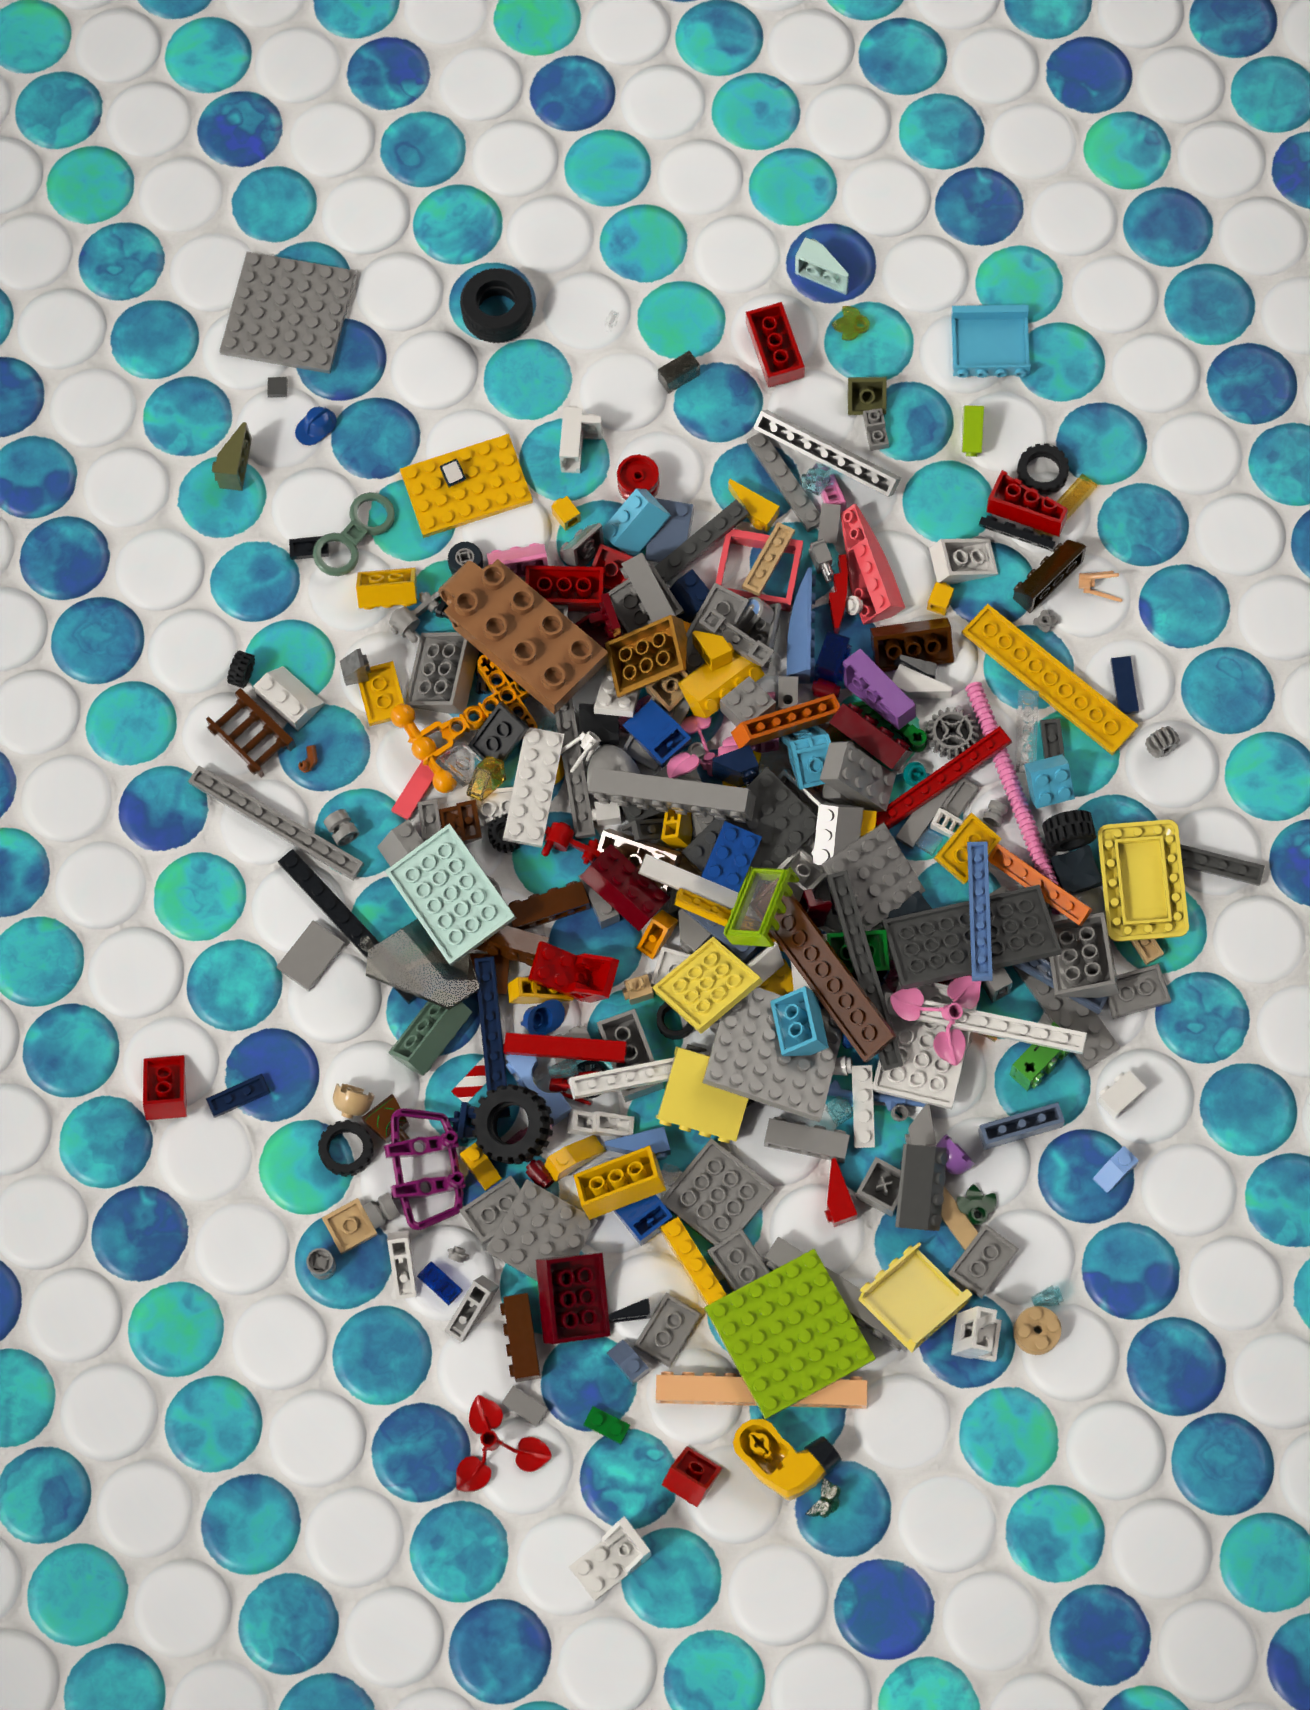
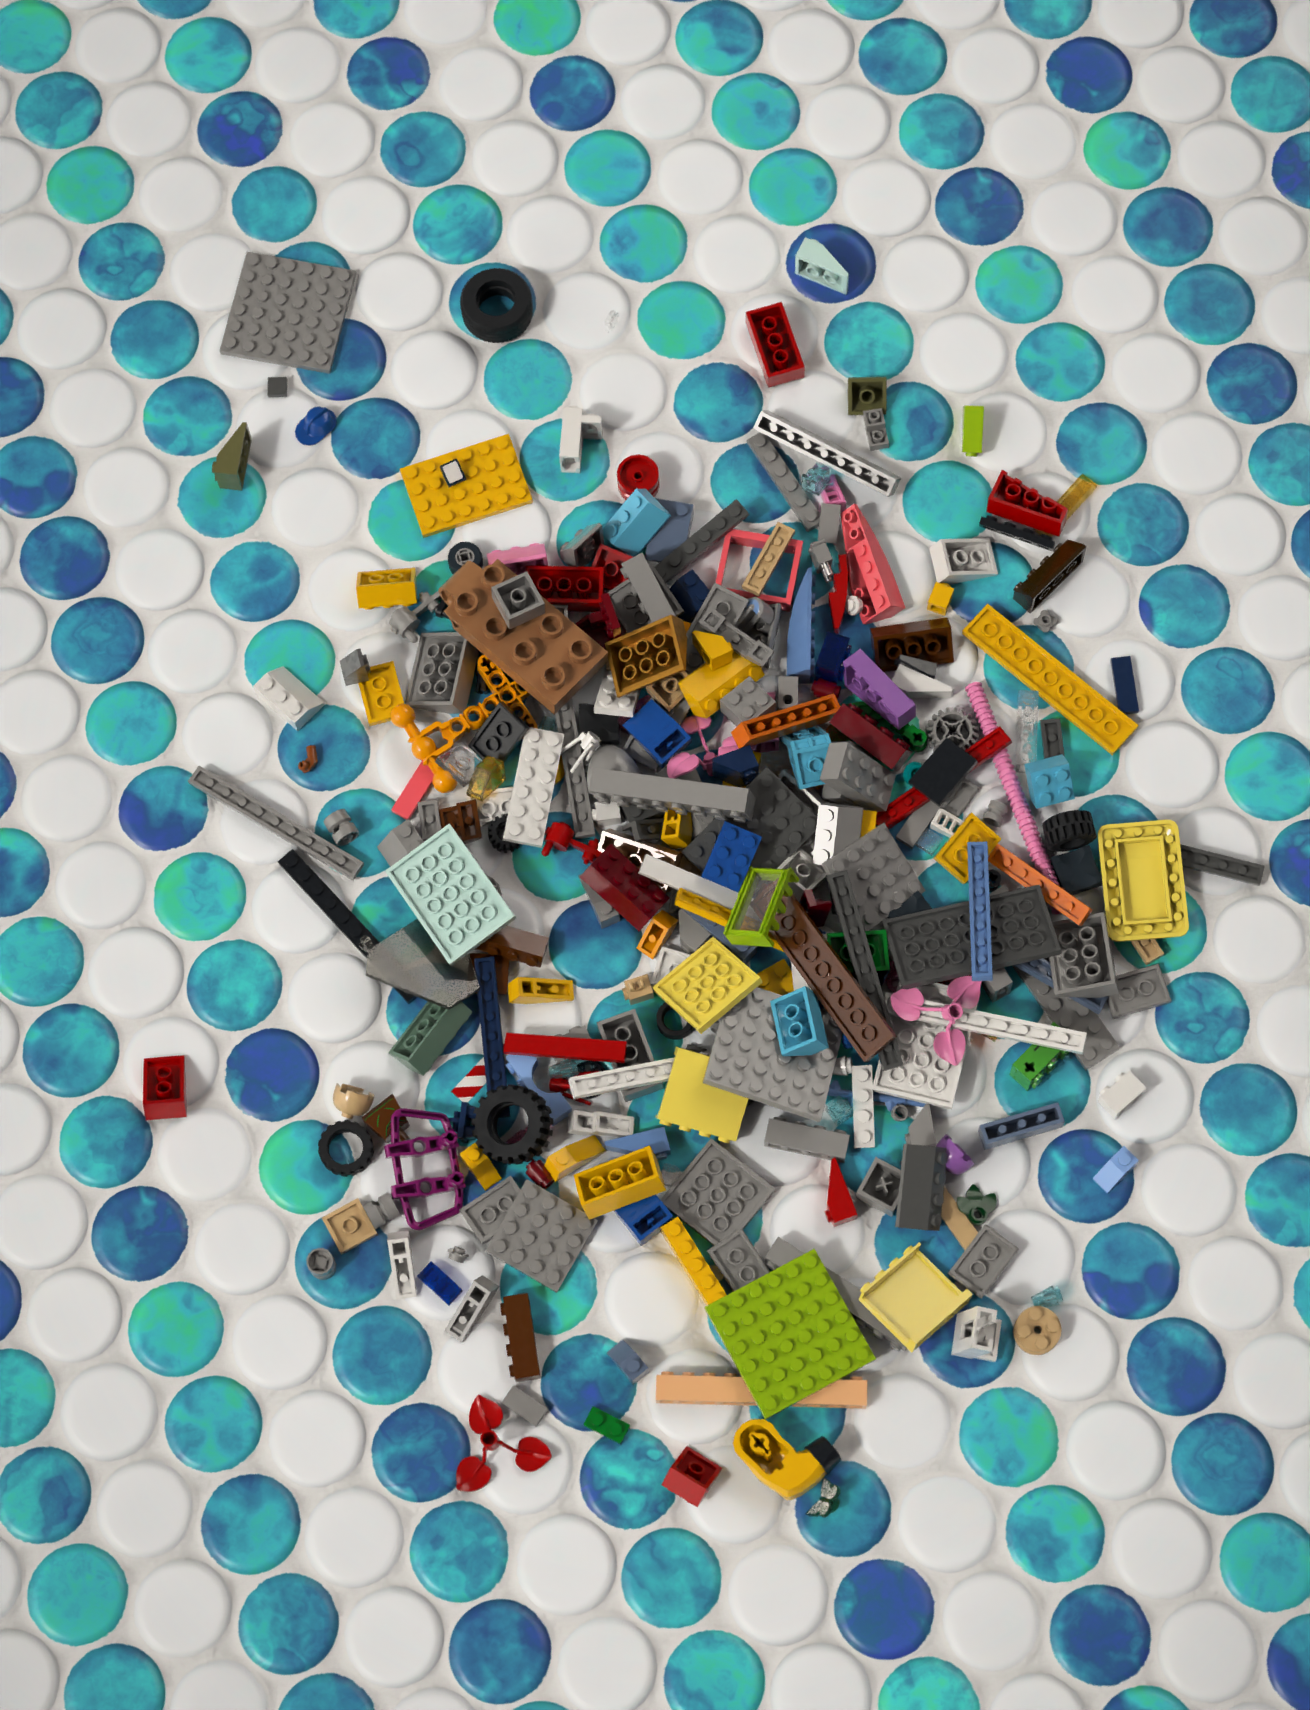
(238, 1095): dark blue tile -> none
(241, 669): black tyre -> none
(256, 714): reddish brown fence -> none
(303, 548): black plate -> none
(310, 955): light grey tile -> none
(353, 534): sand green bar -> none
(518, 600): none -> light grey brick
(544, 1017): blue piece -> none
(549, 906): reddish brown brick -> none
(566, 513): yellow brick -> none
(573, 1298): dark red slope -> none
(577, 976): red bracket -> none
(611, 1559): white bracket -> none
(633, 1312): black slope -> none
(668, 1330): light grey tile -> none
(678, 372): clear smoke brick -> none
(697, 749): white plate -> none
(761, 510): yellow slope -> none
(766, 962): white slope -> none
(848, 323): clear yellow plate -> none
(942, 772): none -> black tile
(990, 340): medium azure panel -> none
(995, 876): none -> black bush
(1048, 452): black tyre -> none
(1087, 580): light nougat plant -> none
(1162, 742): light grey gear -> none

